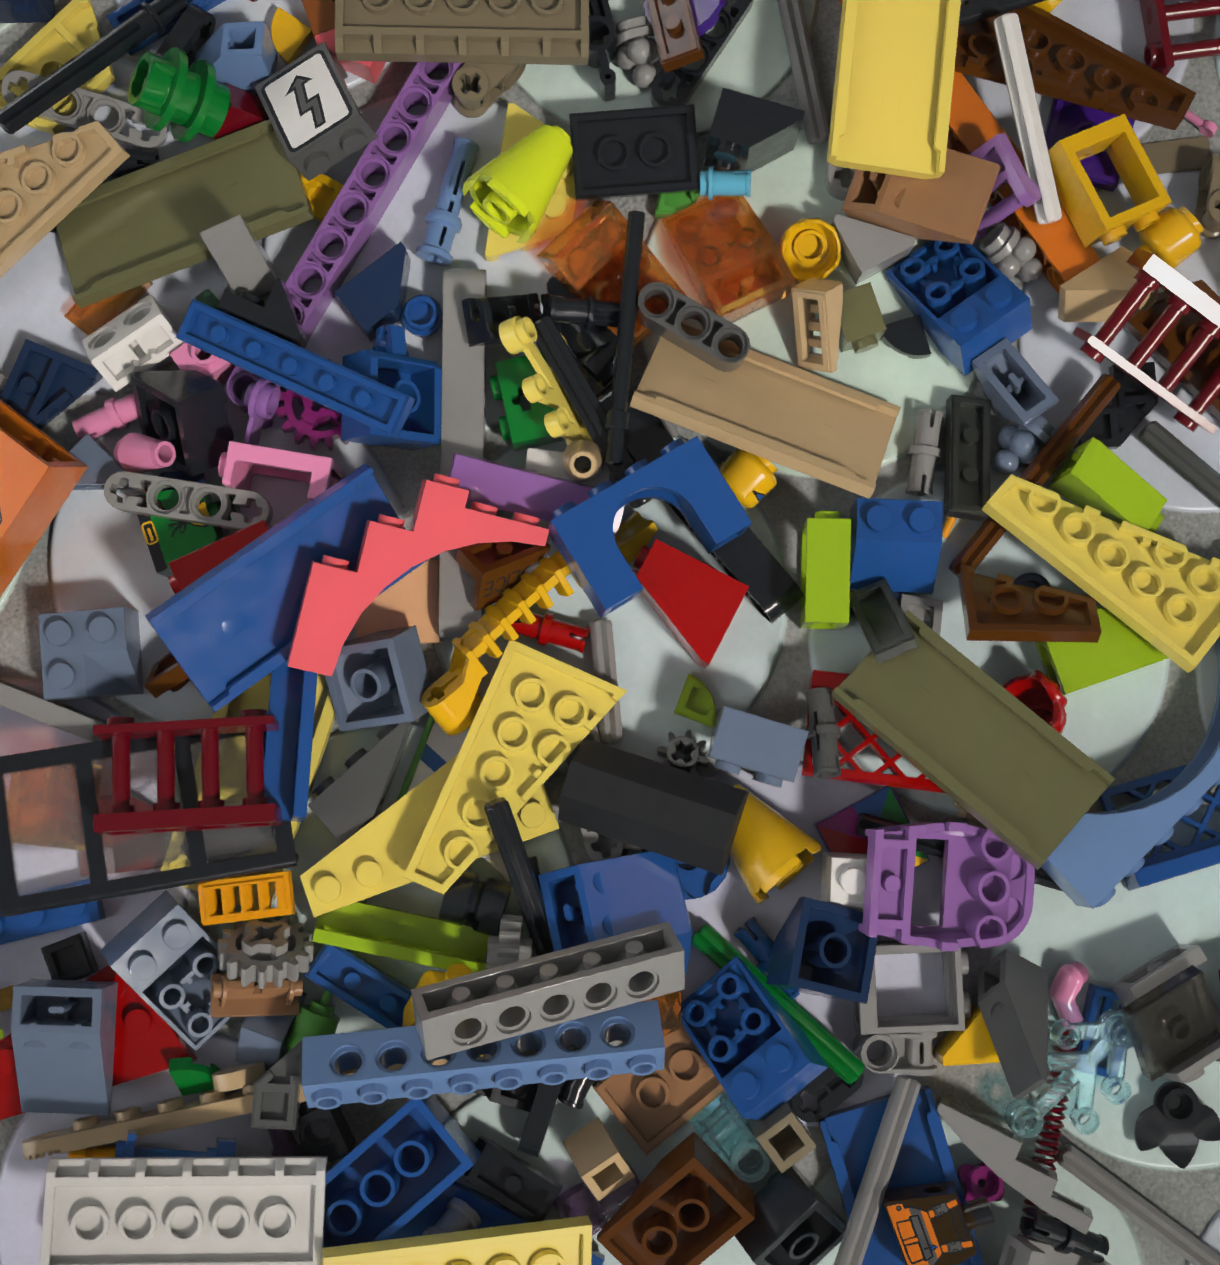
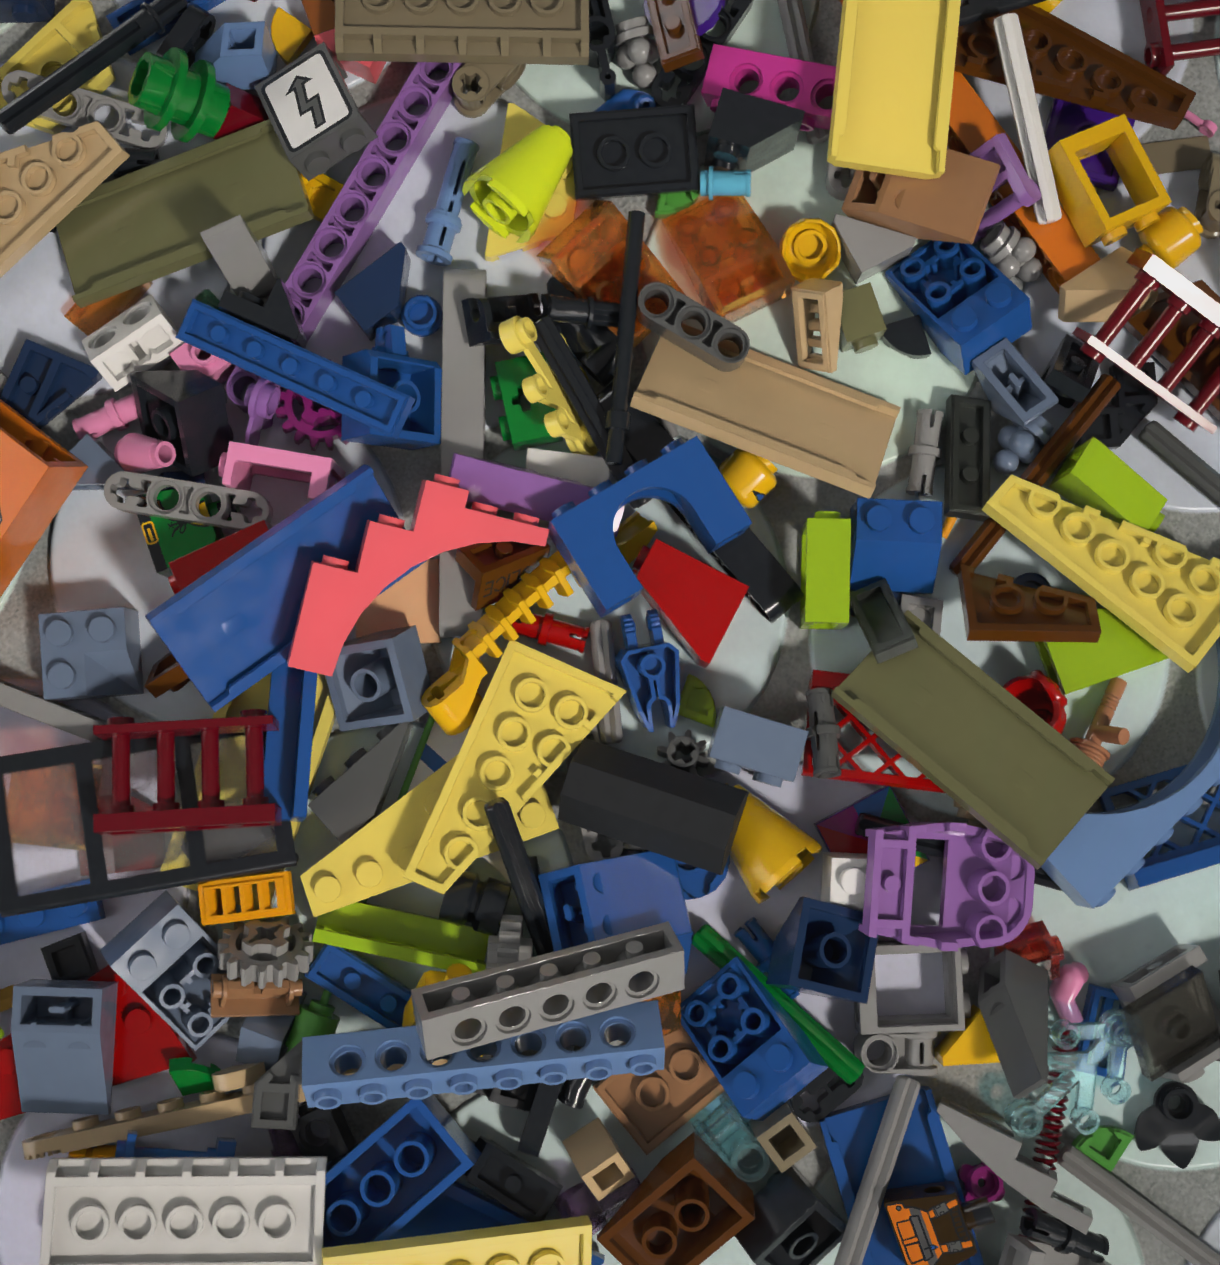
(456, 1218): light grey bush -> none
(583, 448): tan cone -> none
(628, 100): none -> blue arm
(649, 671): none -> blue hinge
(734, 66): none -> dark pink brick
(1037, 946): none -> clear red bracket
(1070, 372): none -> black slope
(1100, 730): none -> nougat piece
(1104, 1145): none -> bright green tile

